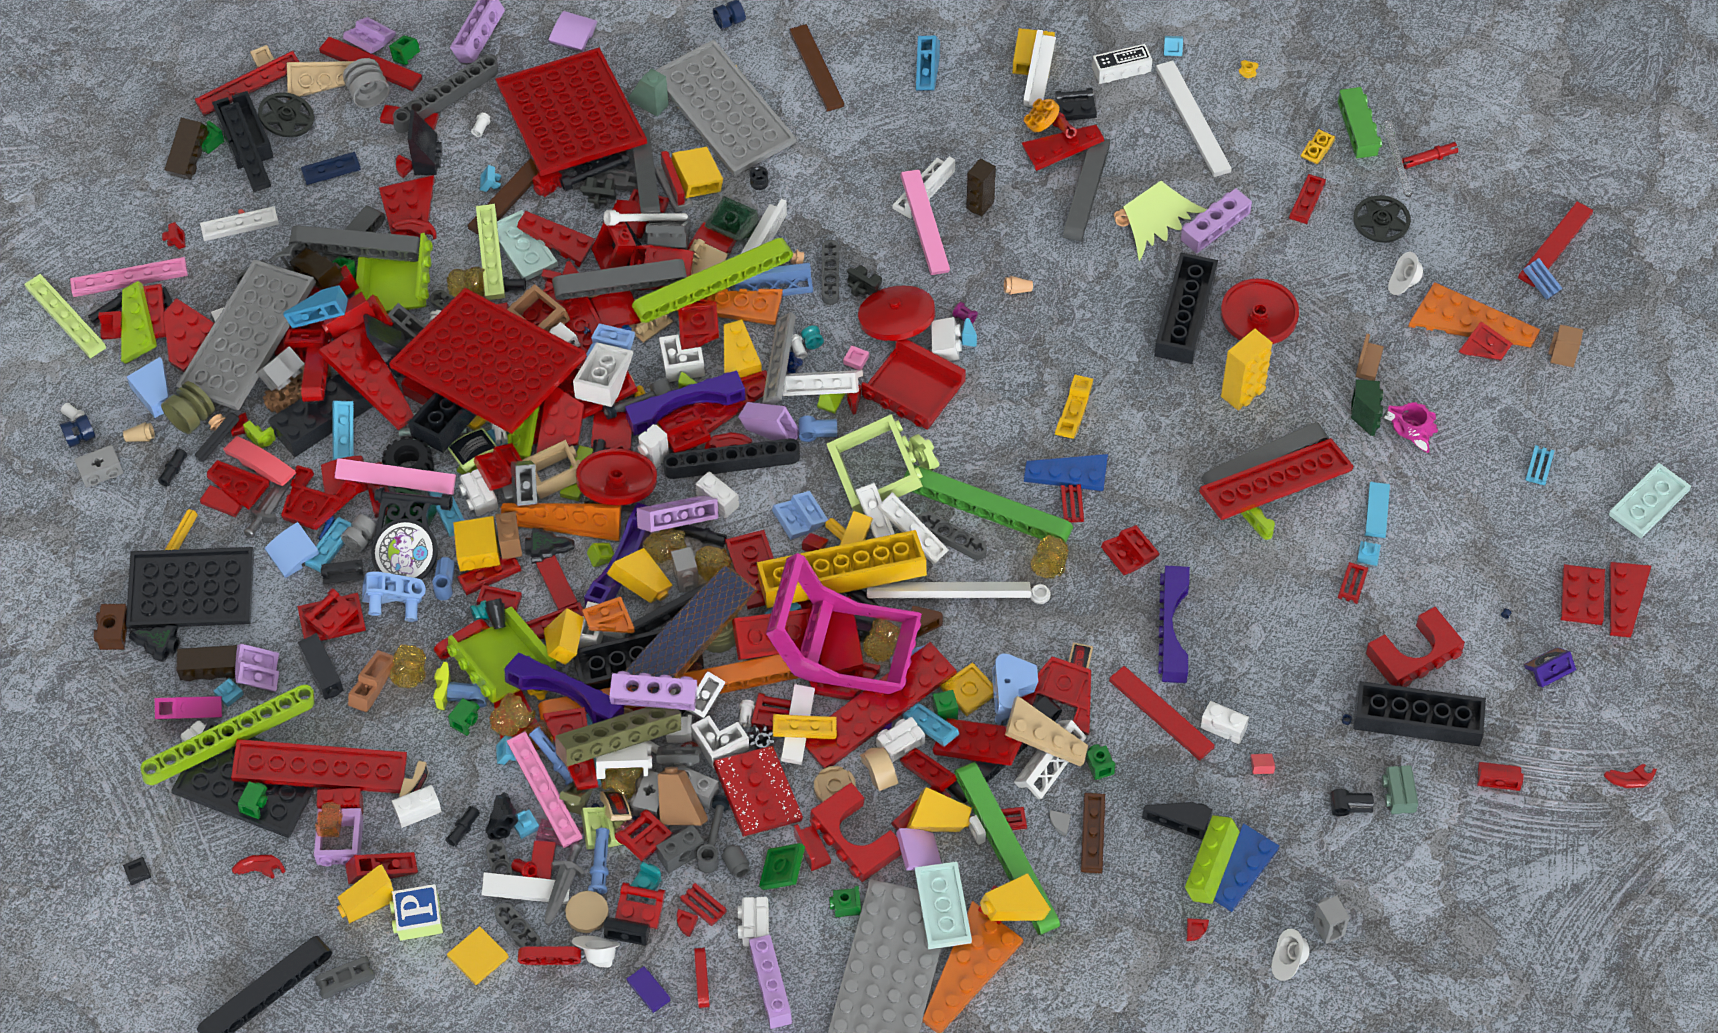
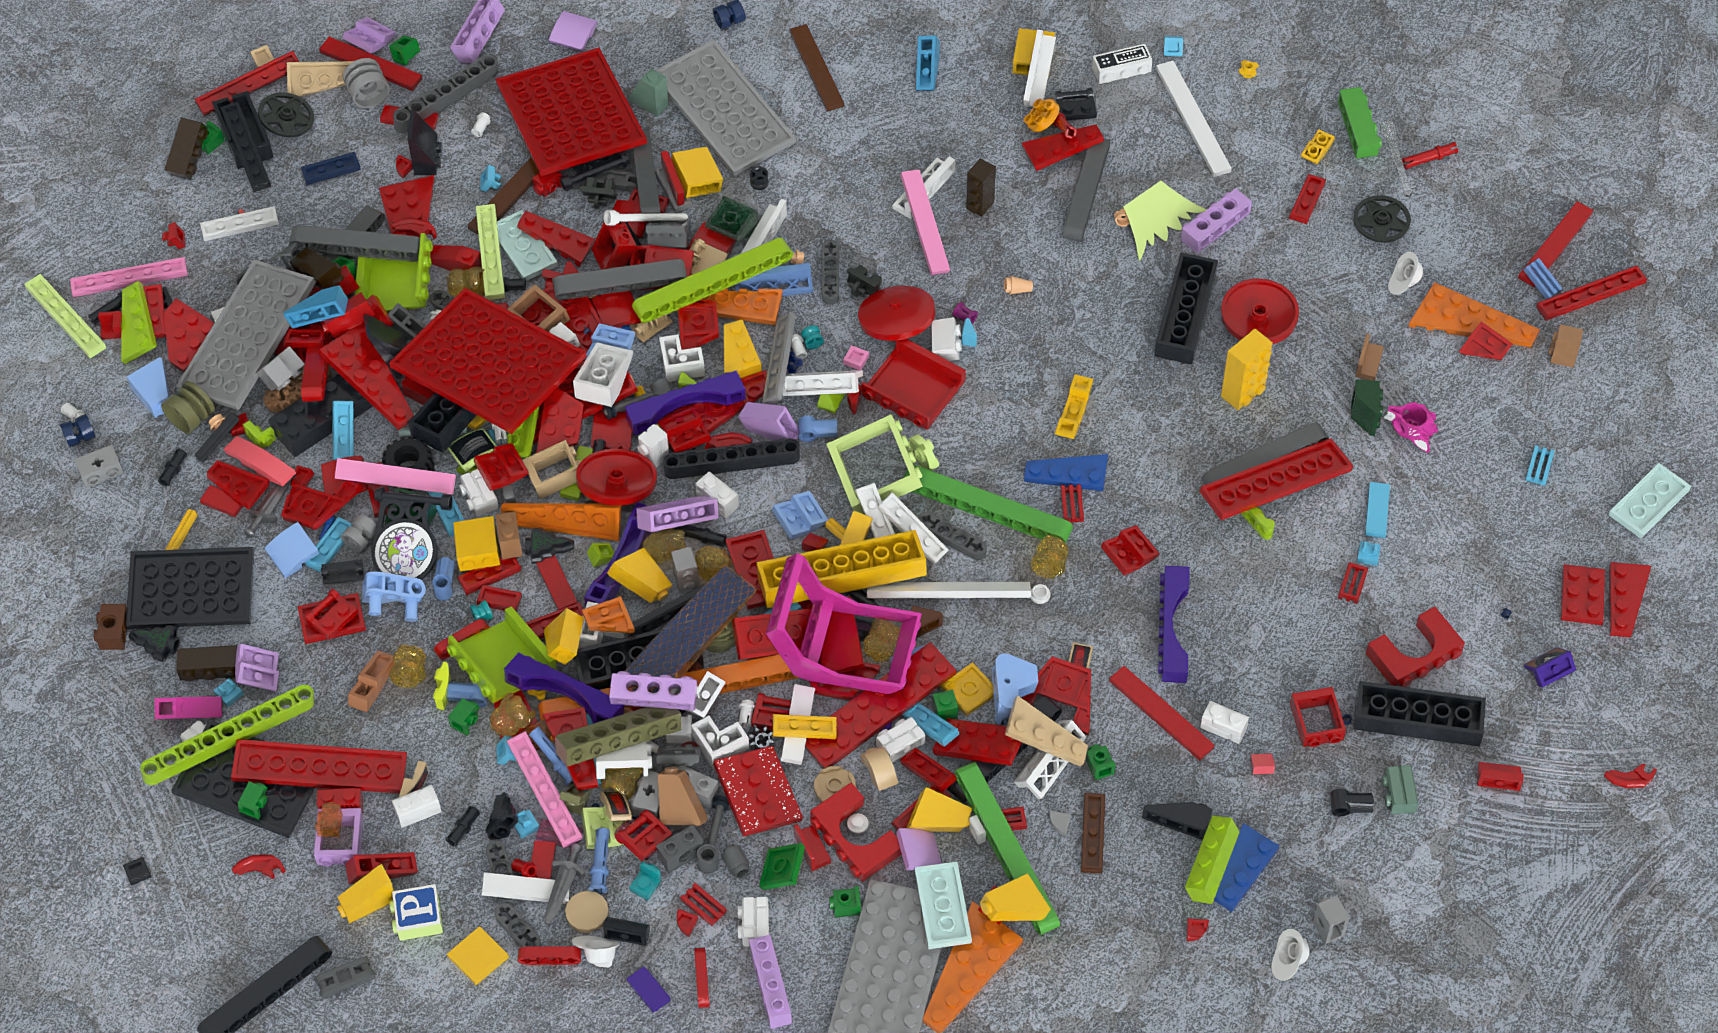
(139, 433): tan cone -> none
(320, 666): black slope -> none
(455, 257): none -> red slope
(496, 613): black cone -> none
(524, 483): dark grey brick -> none
(639, 911): red plate -> none
(857, 823): none -> white plate
(1312, 699): none -> red window
(1591, 293): none -> red tile

